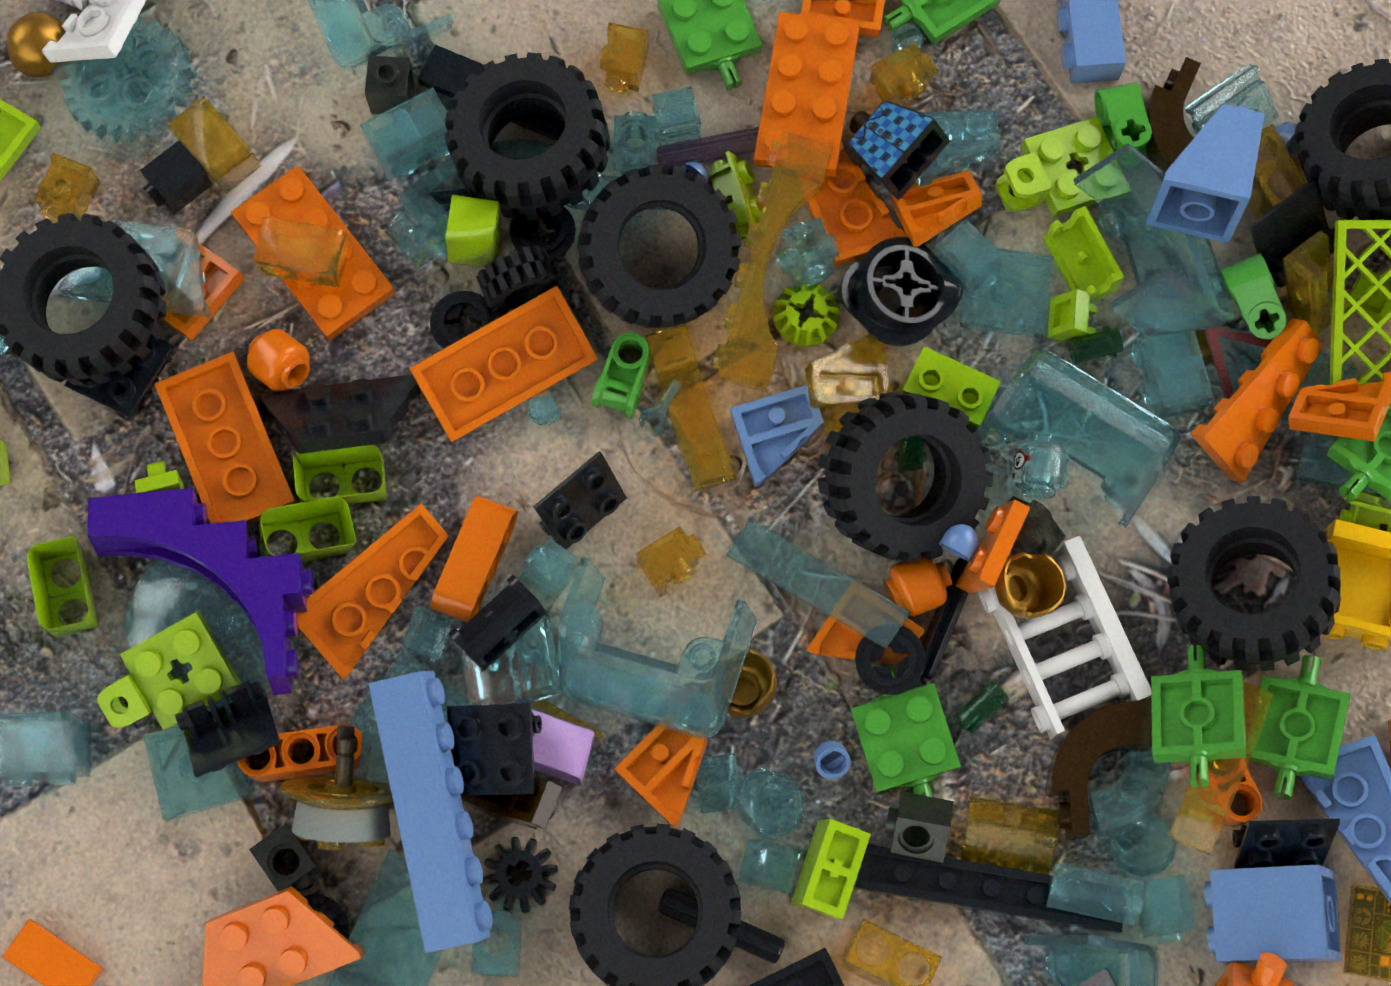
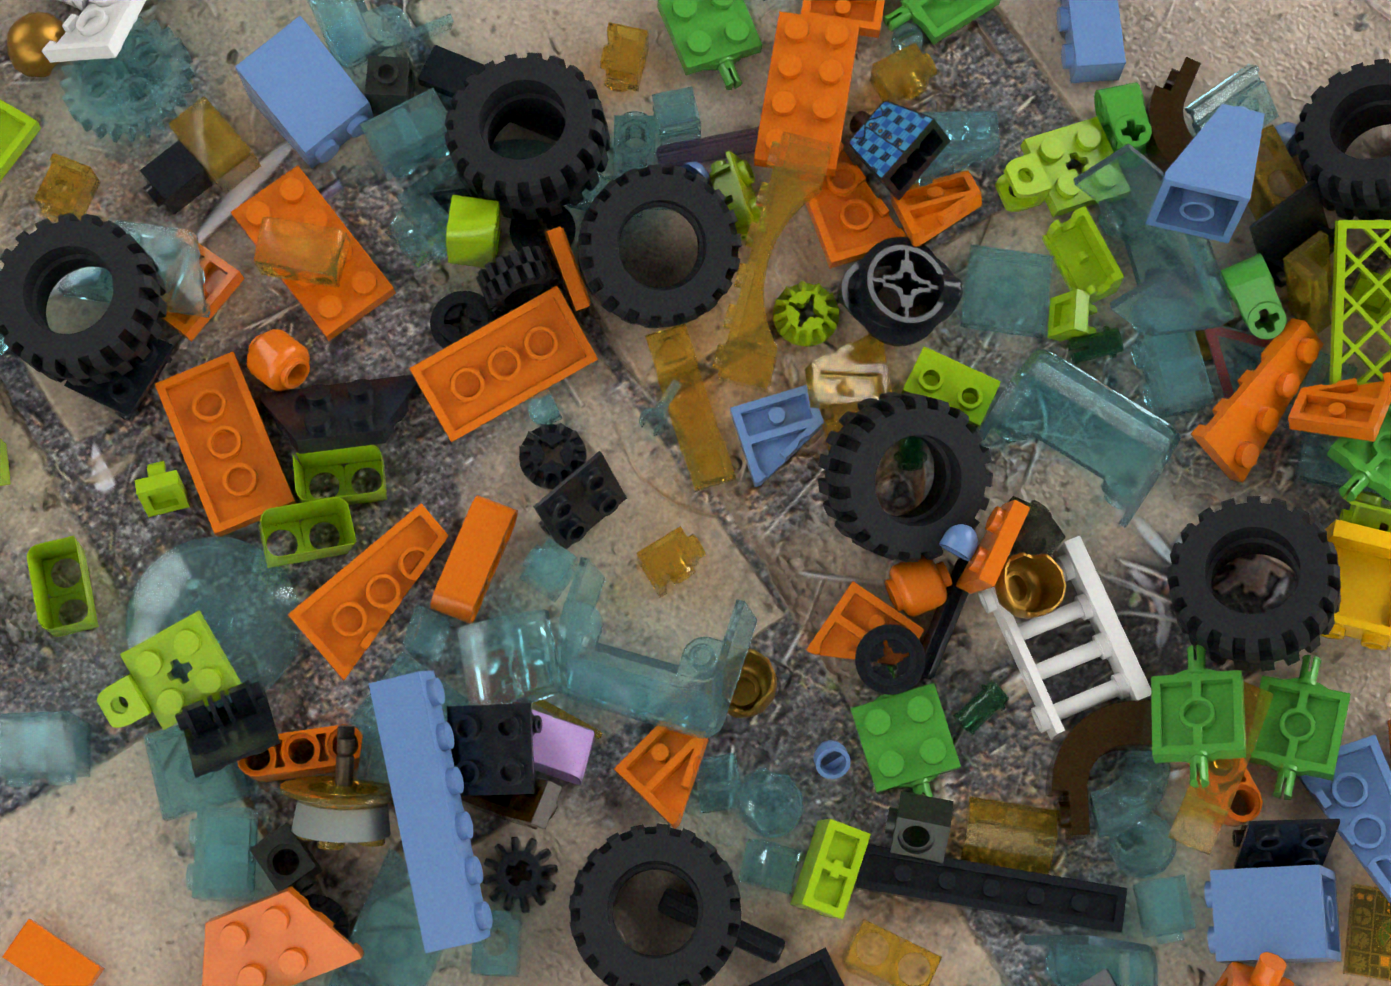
(176, 530): dark purple arch -> none
(222, 856): none -> clear light blue brick
(304, 93): none -> medium blue slope
(499, 624): black hinge -> none
(551, 474): none -> black gear
(568, 268): none -> orange tile
(622, 383): bright green piece -> none
(807, 253): clear light blue brick -> none
(818, 584): clear light blue piece -> none
(970, 257): clear light blue brick -> none
(1040, 466): clear light blue head -> none
(1096, 894): clear light blue hinge -> none

